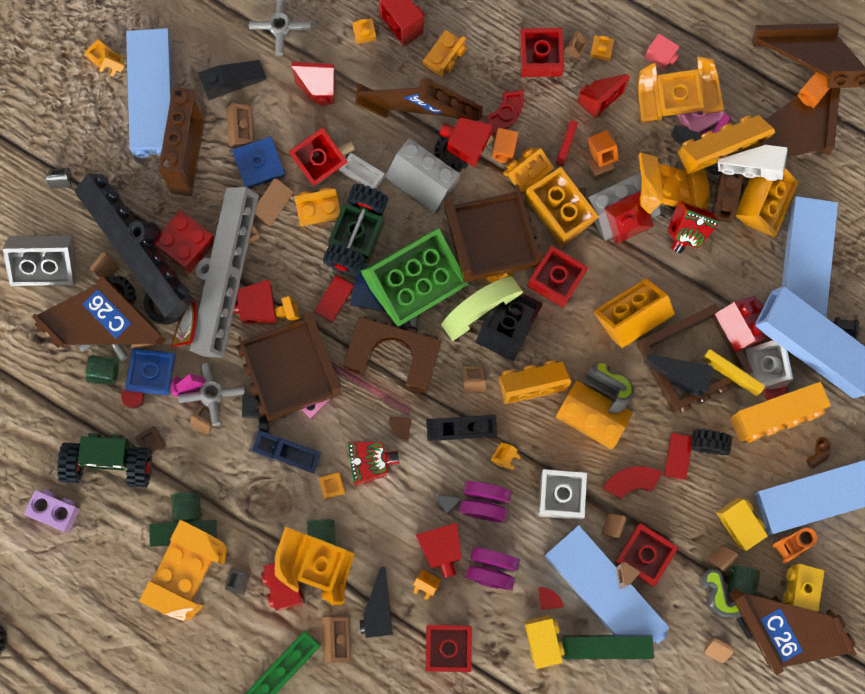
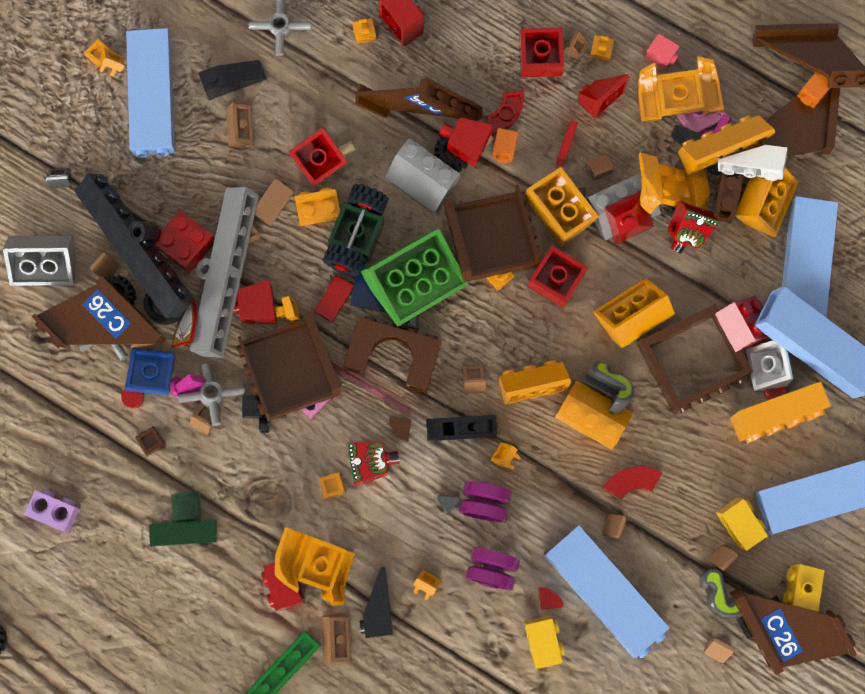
(102, 370): clear green piece -> none
(104, 454): brick -> none
(182, 141): reddish brown window -> none
(183, 572): light orange piece -> none
(237, 581): dark grey slope -> none
(258, 162): blue plate -> none
(284, 451): dark blue slope -> none
(316, 81): slope -> none
(322, 530): clear green piece -> none
(362, 172): white tile -> none
(441, 548): red torso -> none
(444, 53): light orange bracket -> none
(448, 648): red brick -> none
(478, 304): yellowish green slope -> none
(509, 326): black slope -> none
(528, 168): light orange bracket -> none
(562, 494): white brick -> none
(603, 149): orange brick -> none
(608, 646): dark green tile -> none
(626, 574): medium nougat slope -> none
(647, 554): red brick -> none
(678, 456): red tile -> none
(685, 375): black slope -> none
(711, 442): black tyre -> none
(733, 372): yellow tile -> none
(744, 579): clear green piece -> none
(791, 545): orange piece -> none
(822, 452): reddish brown arm -> none
(848, 326): black bush -> none

